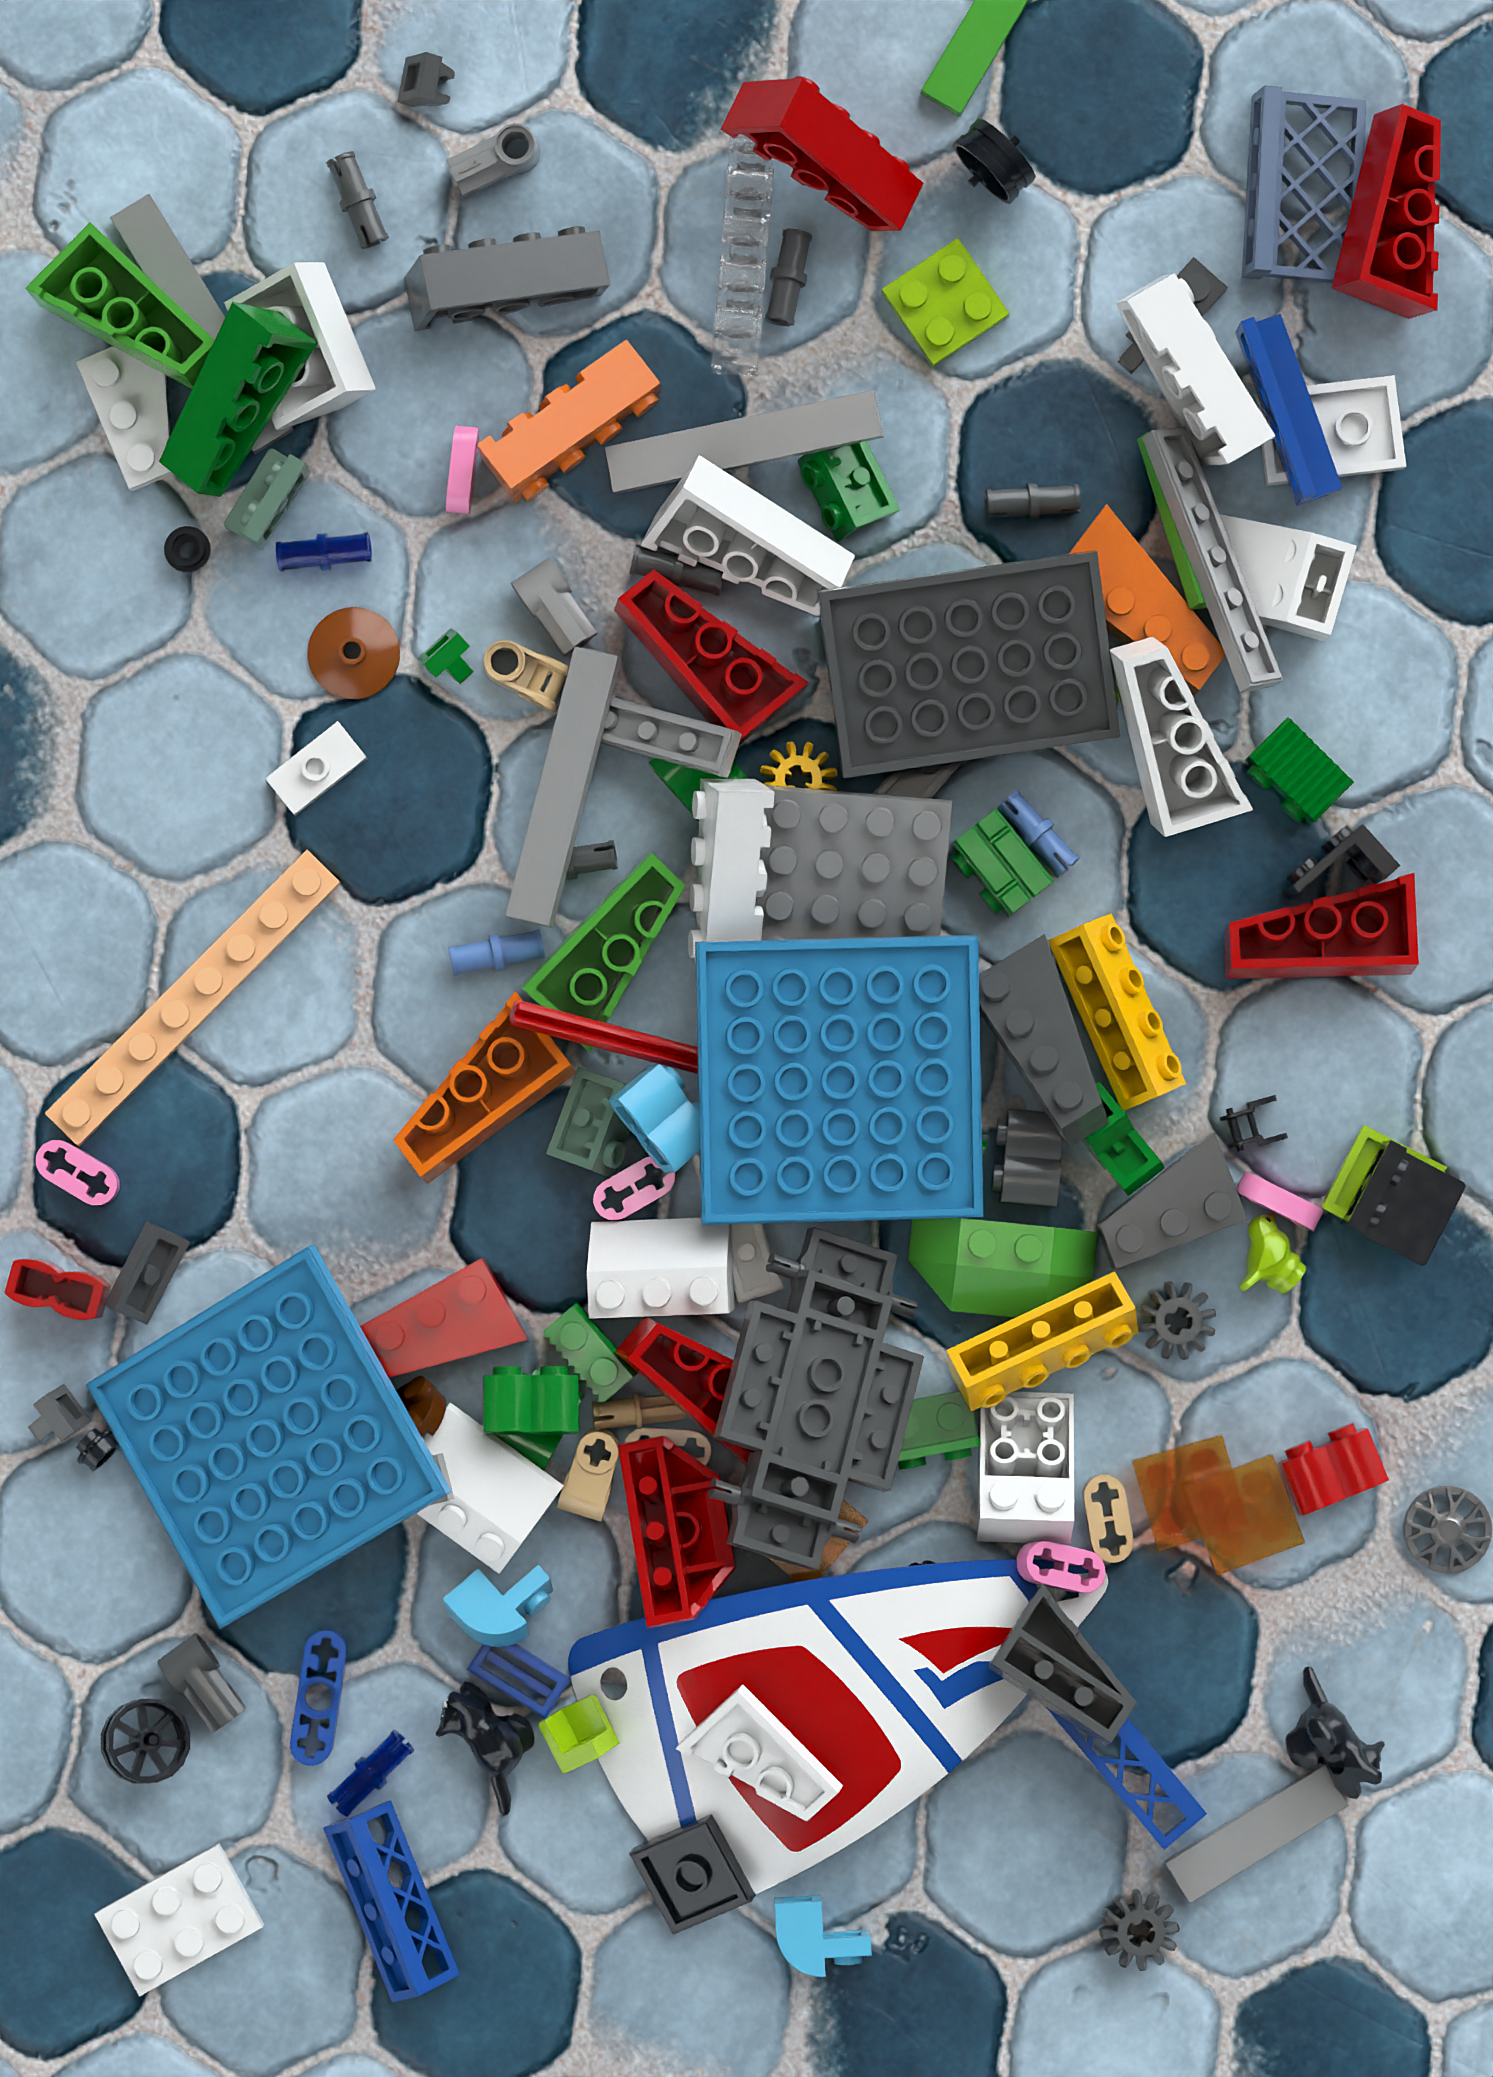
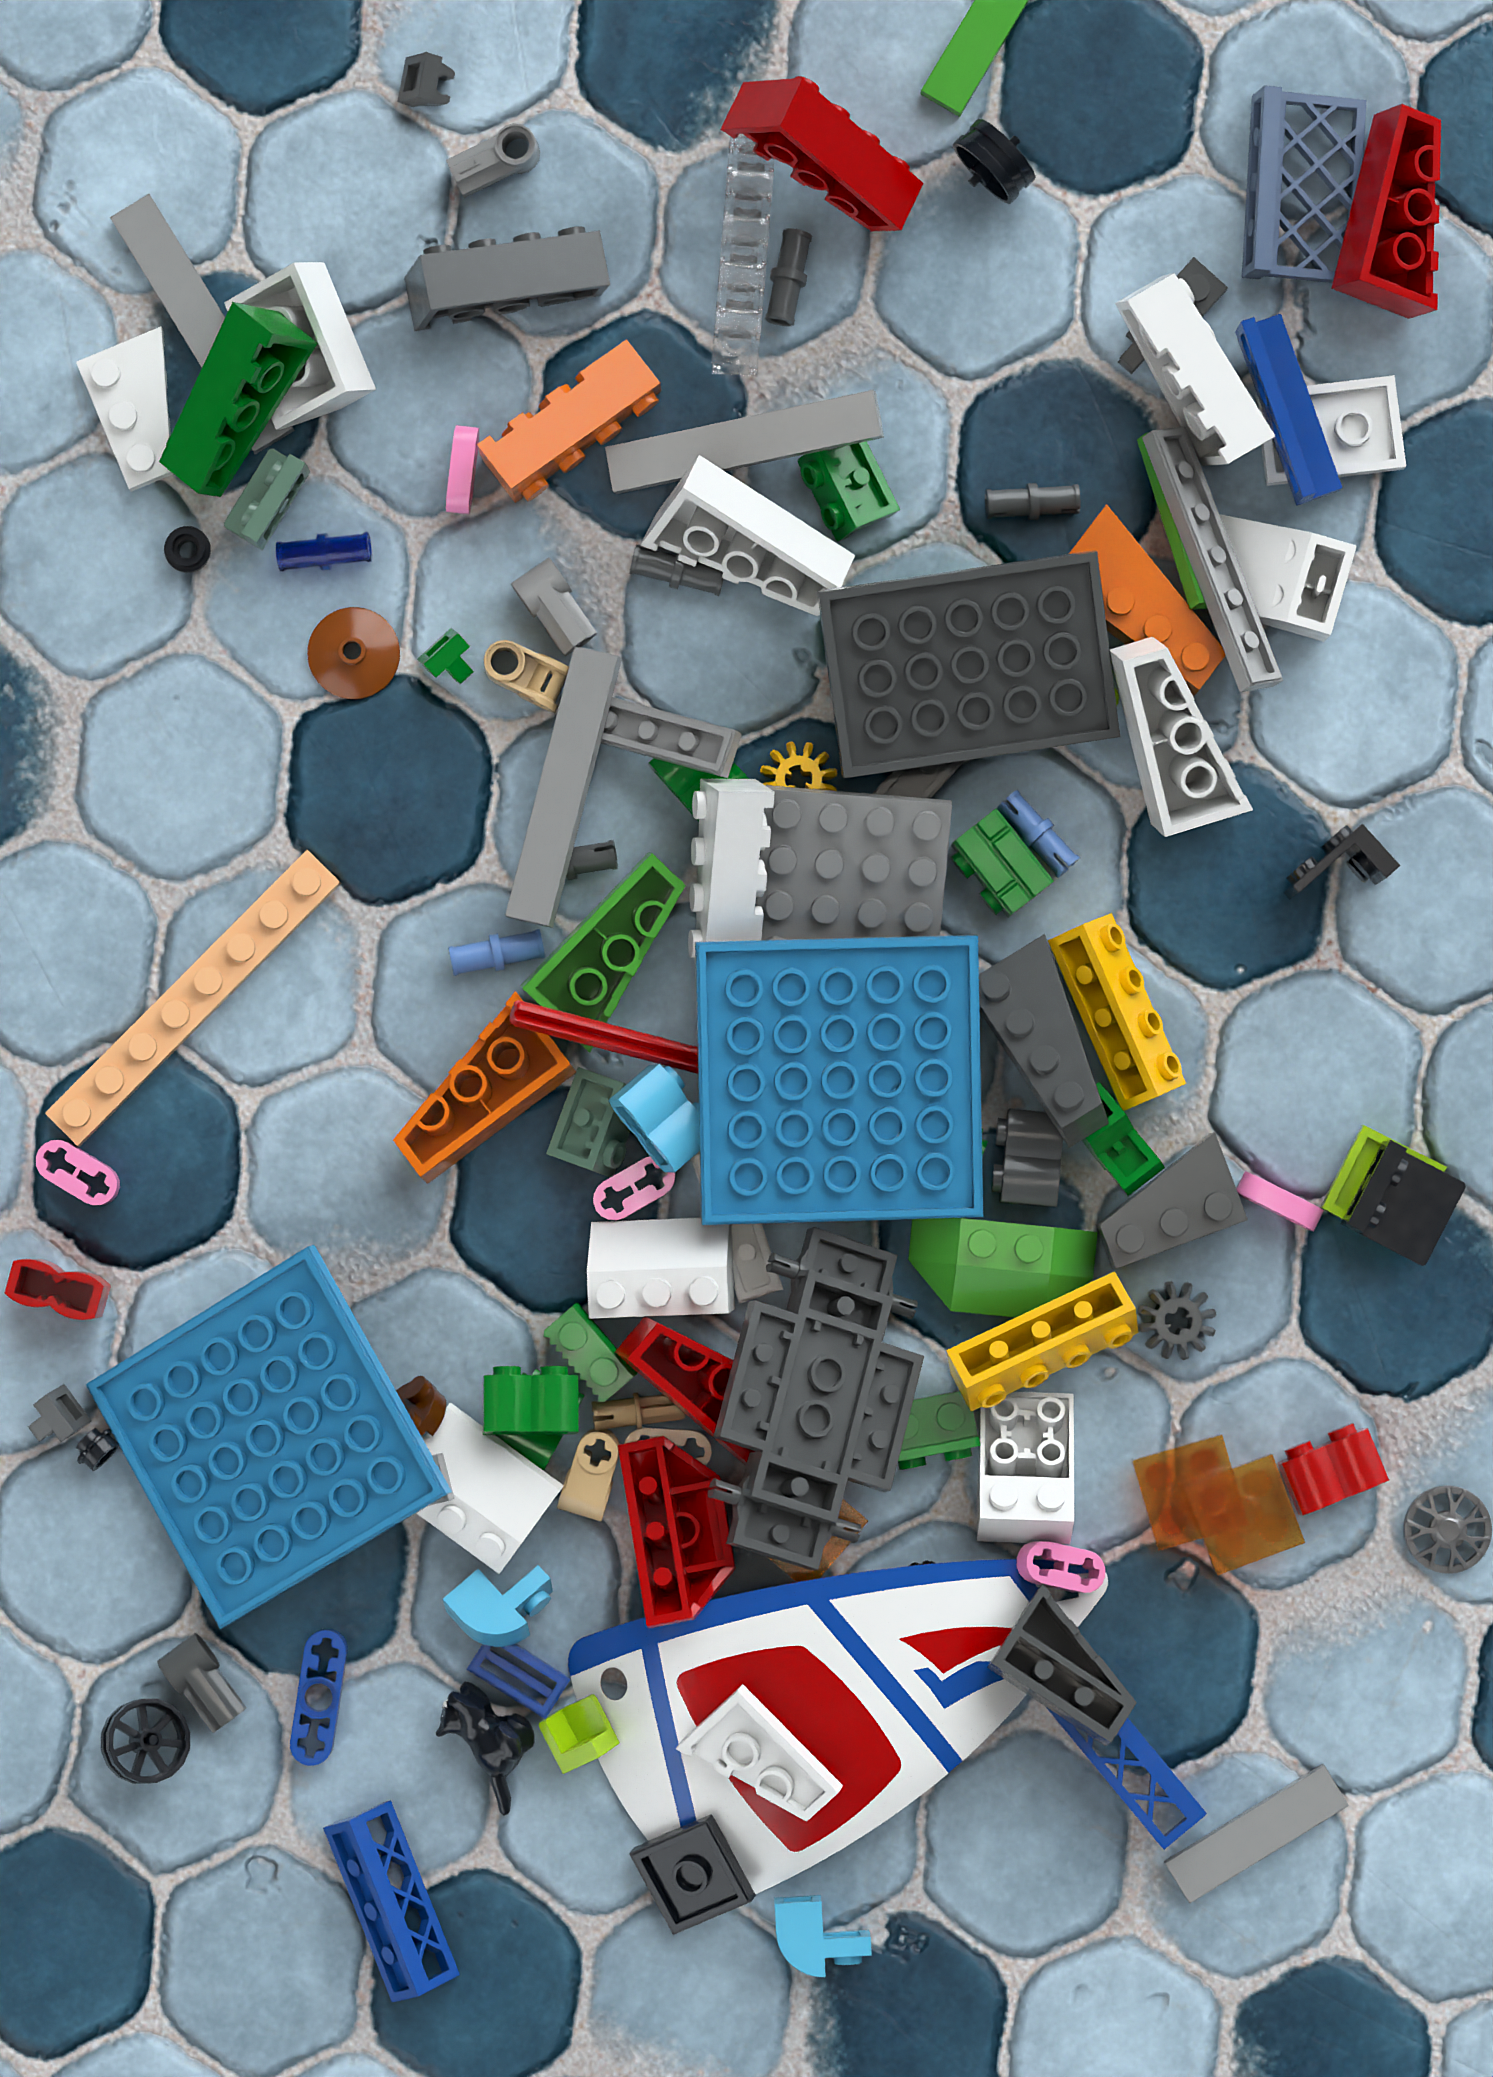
(121, 305): bright green wedge -> none
(146, 1273): dark grey plate -> none
(179, 1919): white plate -> none
(316, 768): white plate -> none
(357, 200): dark grey pin -> none
(370, 1773): clear blue pin -> none
(445, 1323): wedge -> none
(707, 658): red wedge -> none
(945, 302): lime plate -> none
(1119, 1517): tan beam -> none
(1143, 1945): dark grey gear -> none
(1238, 1141): black piece -> none
(1270, 1257): lime animal -> none
(1297, 772): green brick -> none
(1329, 1740): black animal -> none
(1332, 936): red wedge -> none

